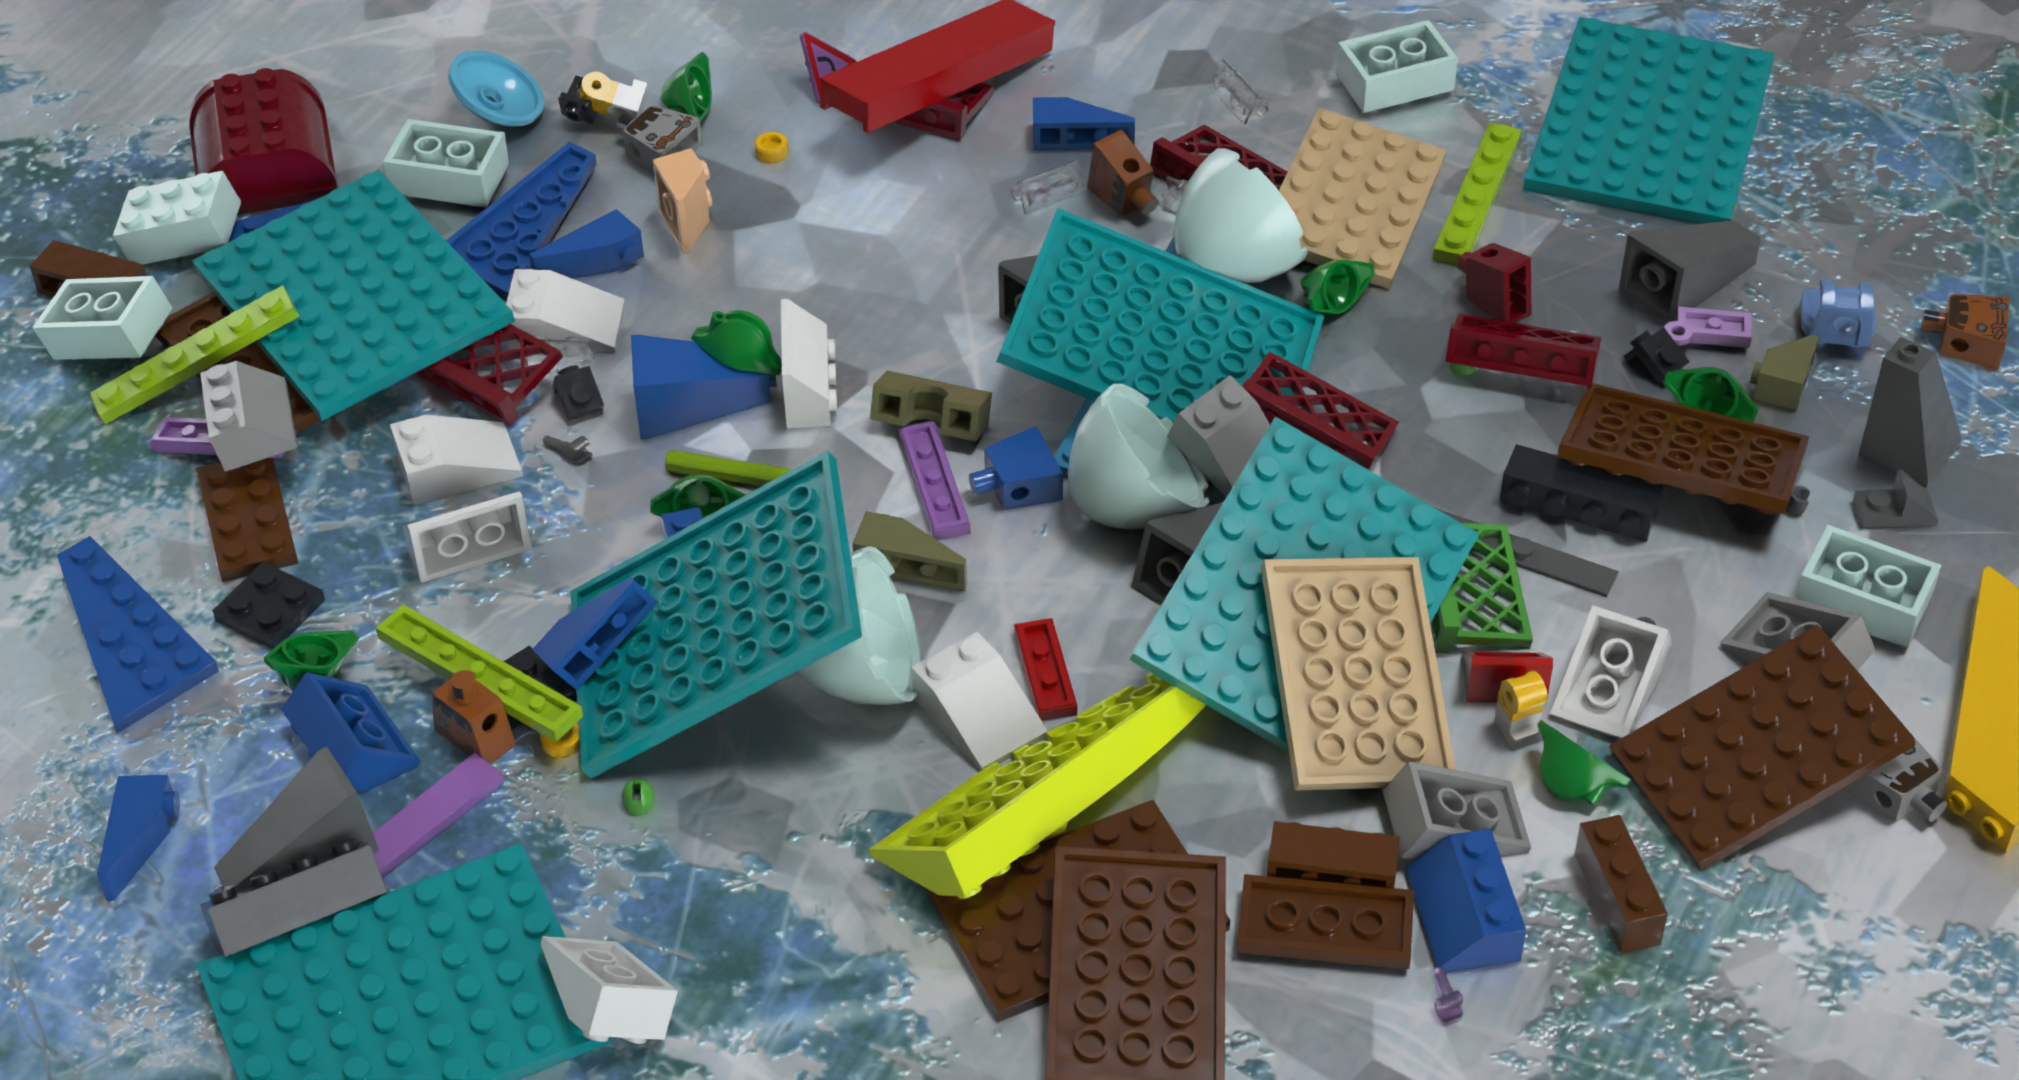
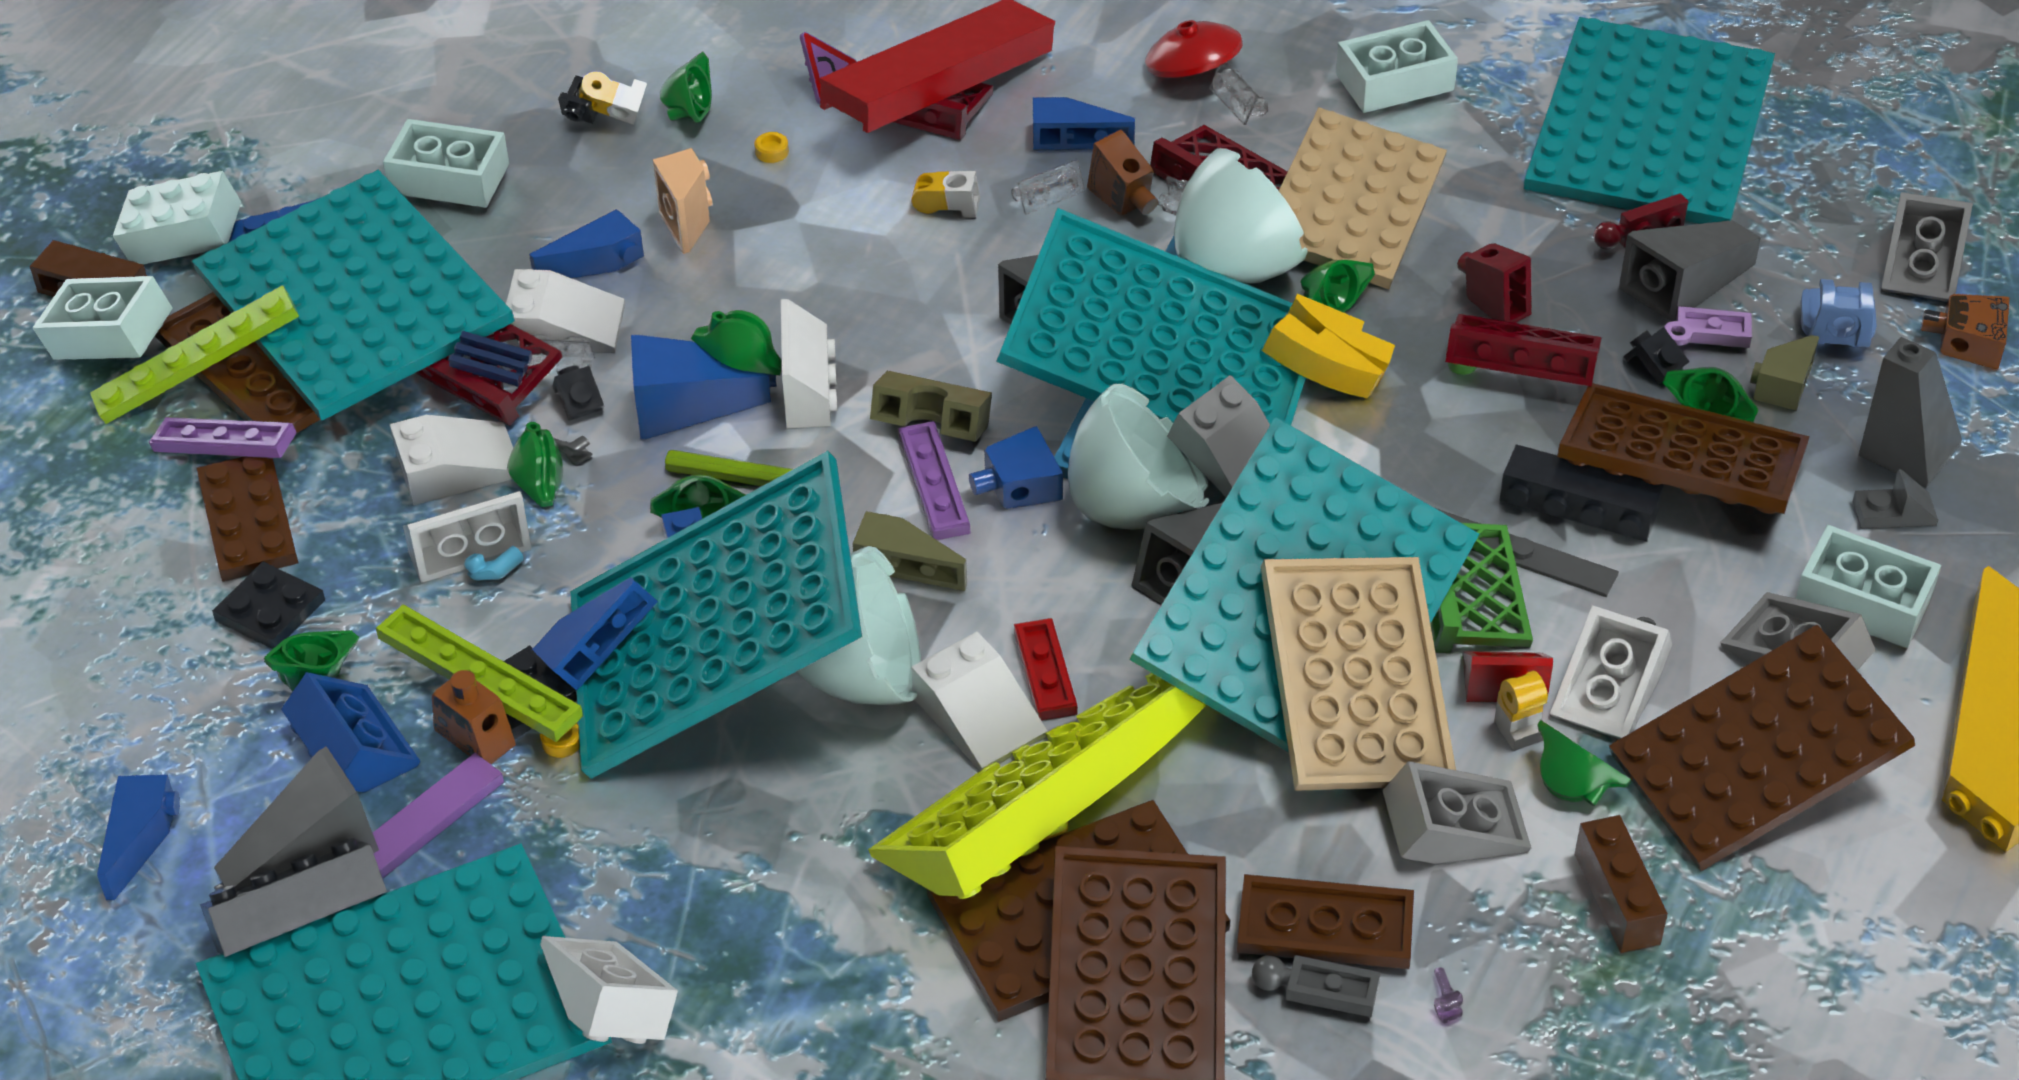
(132, 640): blue wing -> none
(247, 413): light grey slope -> none
(265, 137): dark red container -> none
(492, 353): none -> dark blue tile
(493, 570): none -> medium azure arm
(495, 88): medium azure dish -> none
(523, 218): blue wing -> none
(537, 464): none -> green hat
(647, 794): bright green hinge -> none
(658, 134): light grey torso -> none
(947, 192): none -> leg
(1193, 49): none -> red dish
(1318, 425): dark red fence -> none
(1320, 983): none -> dark grey plate
(1321, 358): none -> yellow slope
(1332, 855): reddish brown brick -> none
(1346, 327): none -> yellow slope
(1467, 903): blue slope -> none
(1477, 193): lime plate -> none
(1659, 214): none -> dark red plate
(1798, 501): dark grey hand -> none
(1902, 786): light grey torso -> none
(1926, 246): none -> light grey slope

